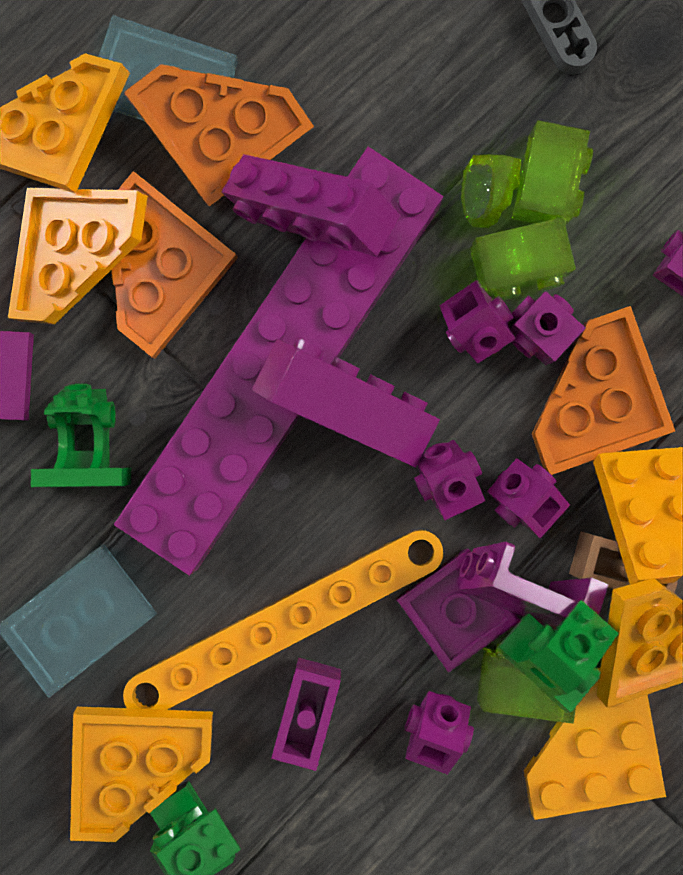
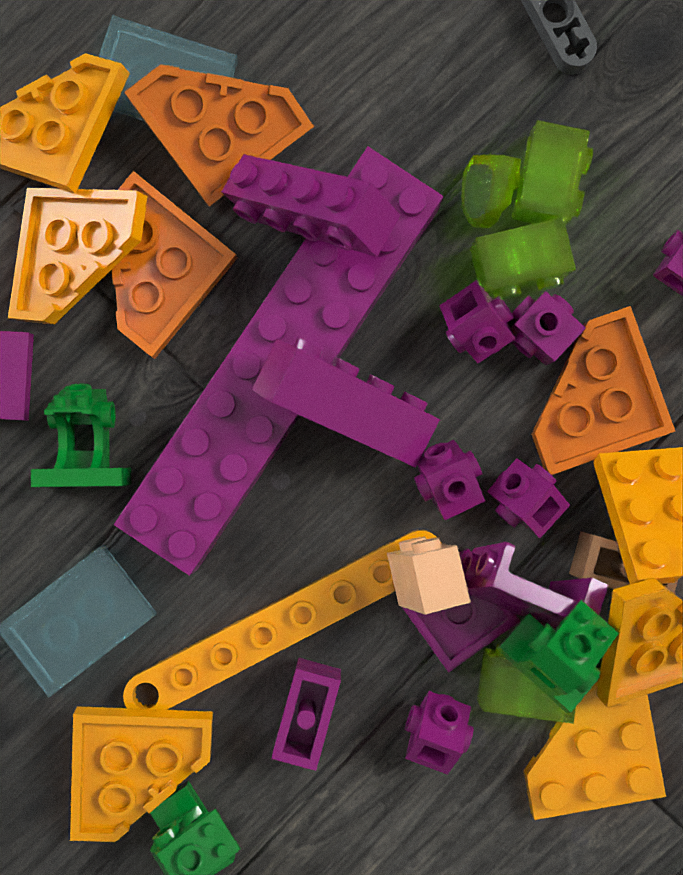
(428, 575): none -> light nougat brick

